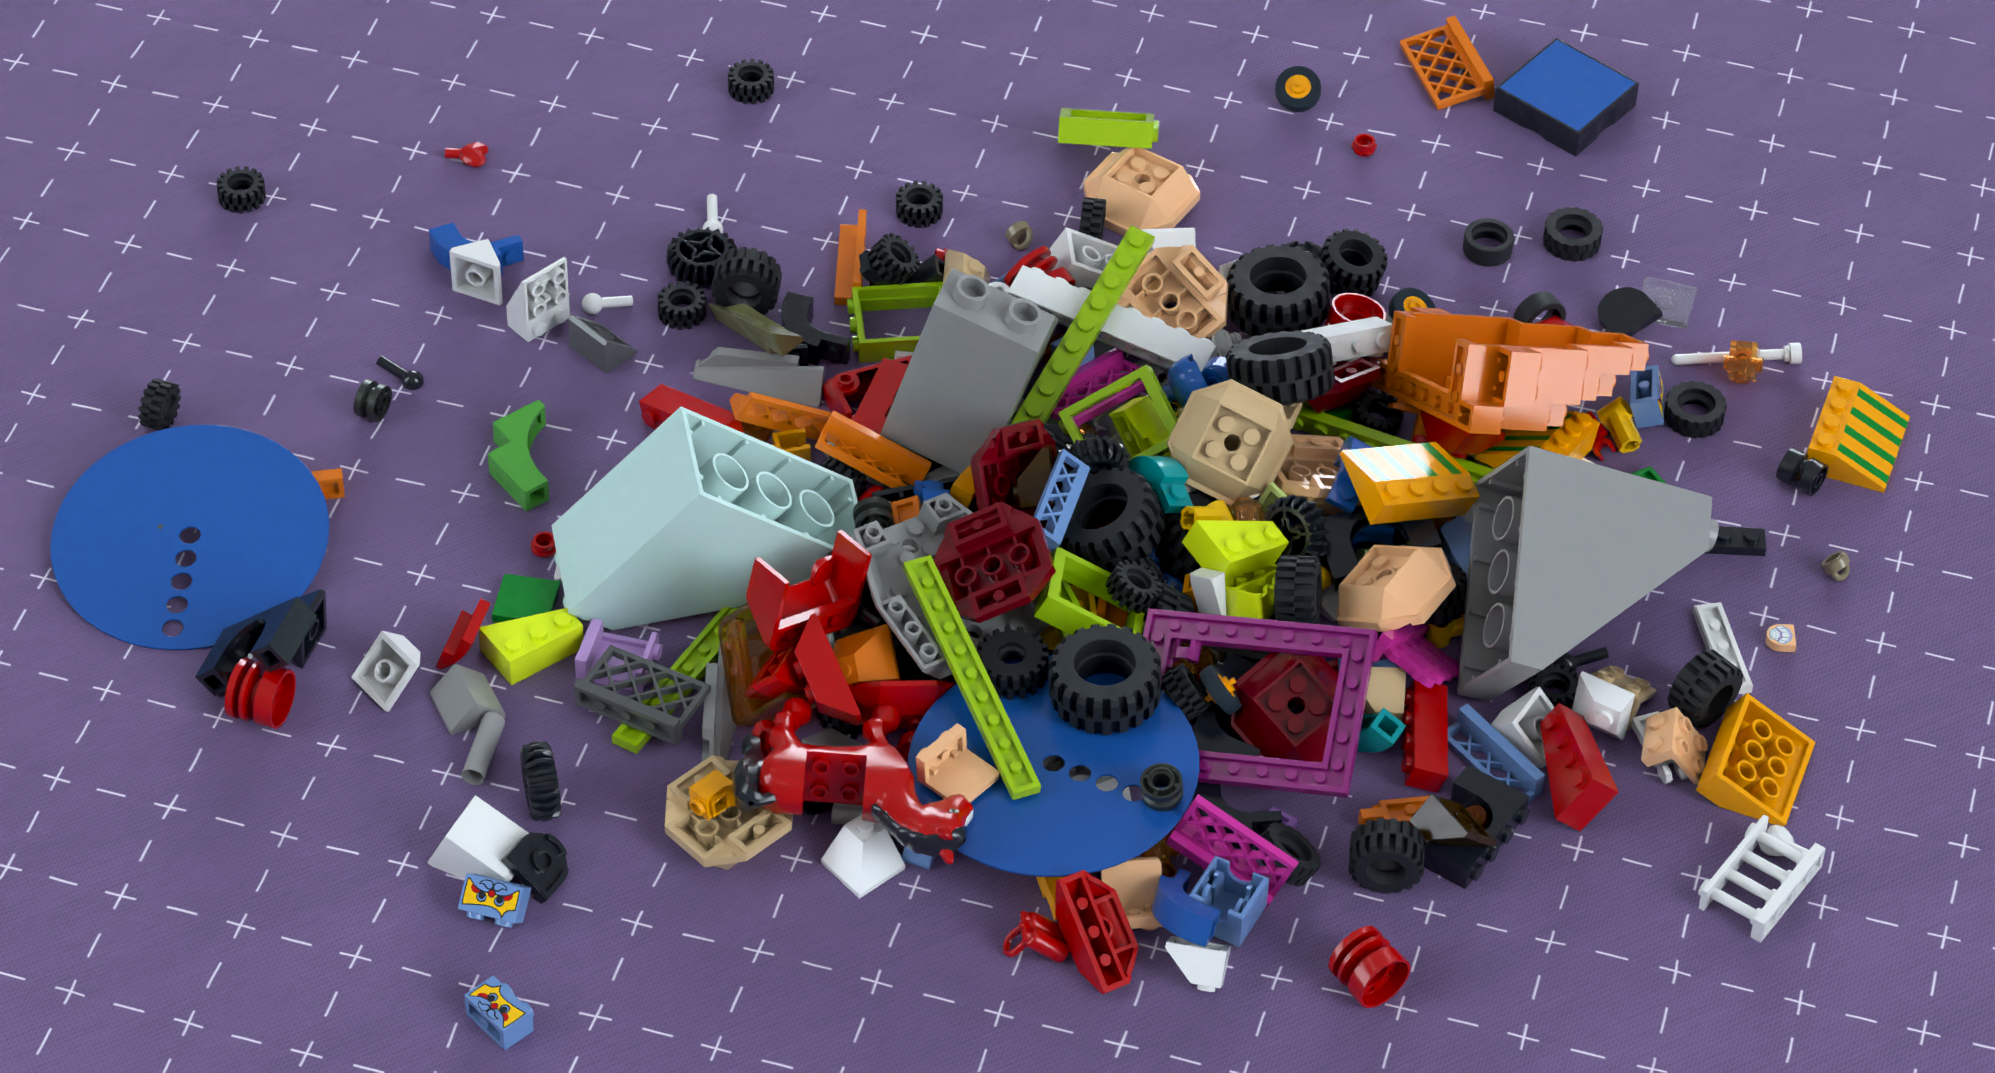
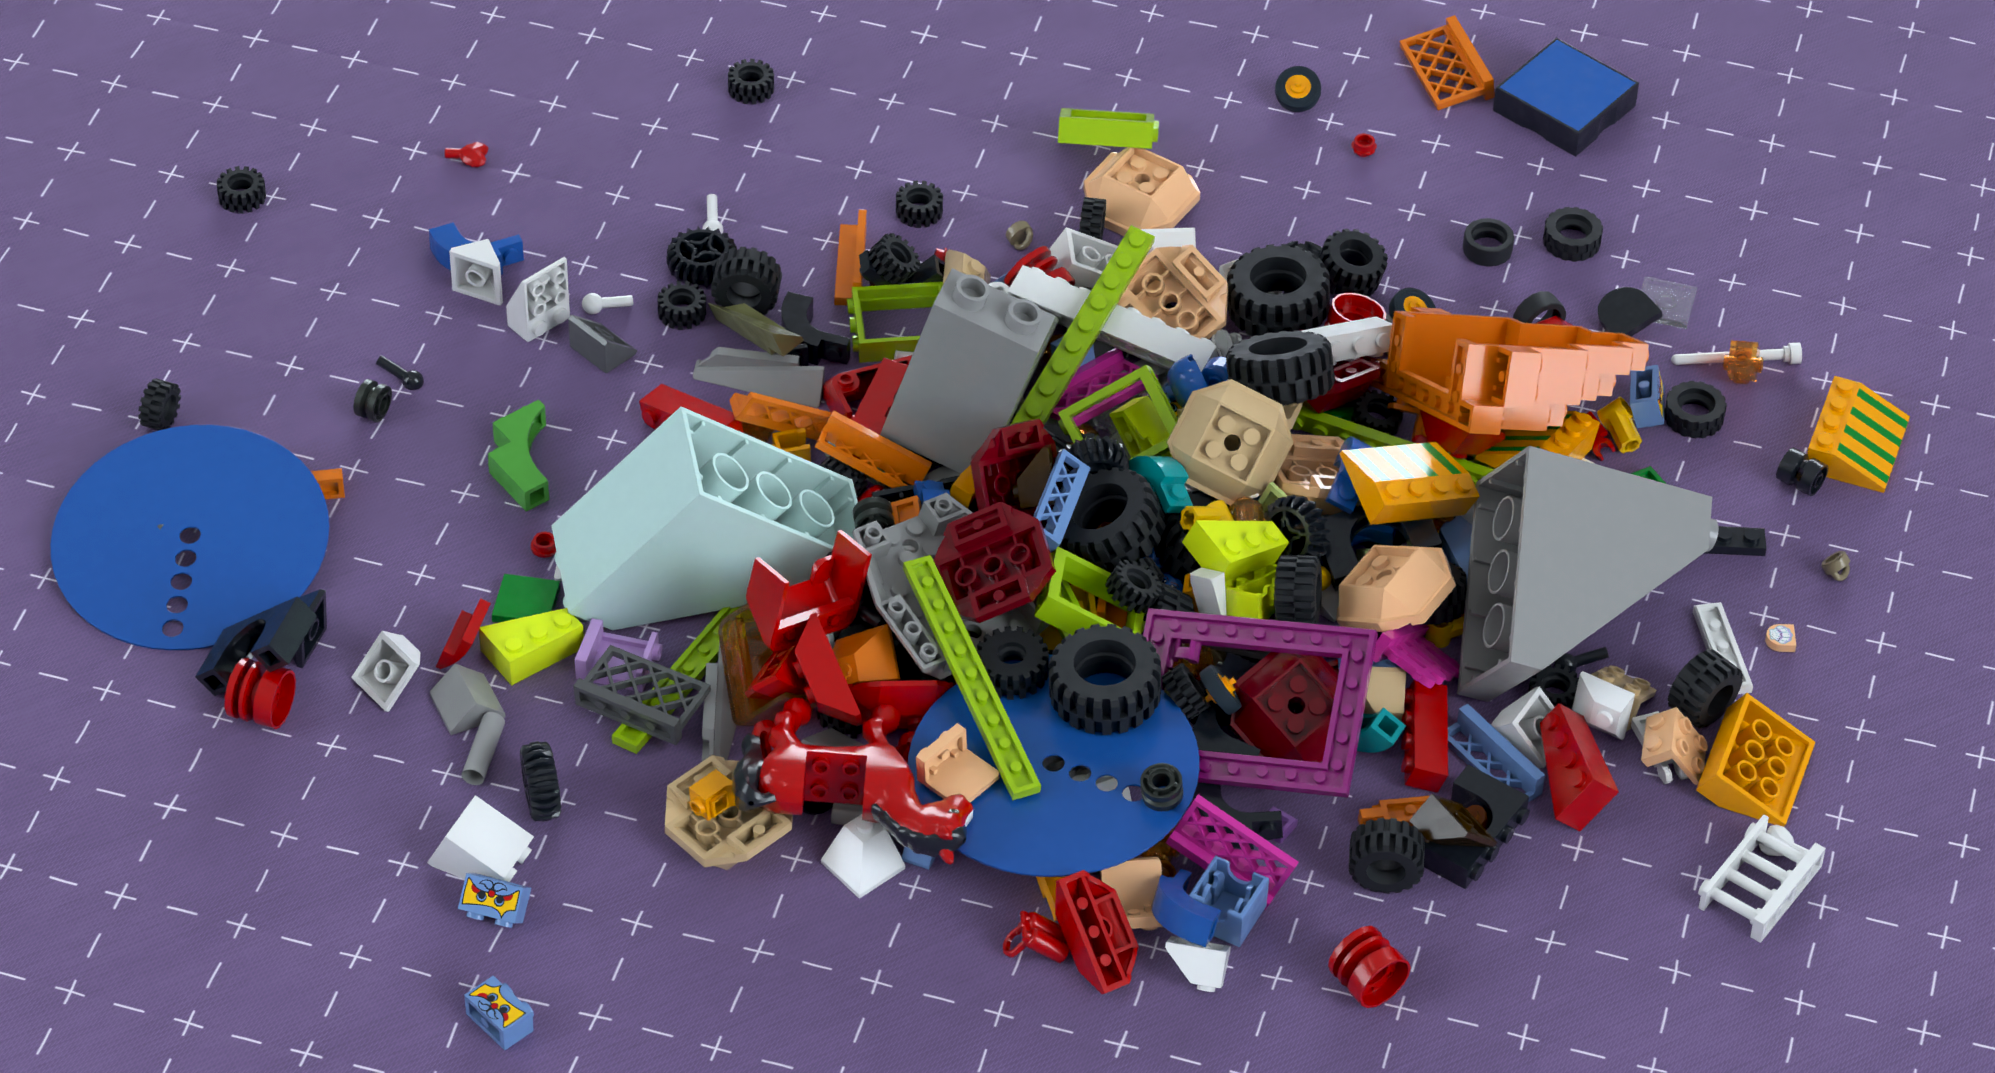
(538, 863): black tile -> none
(1297, 847): black tyre -> none

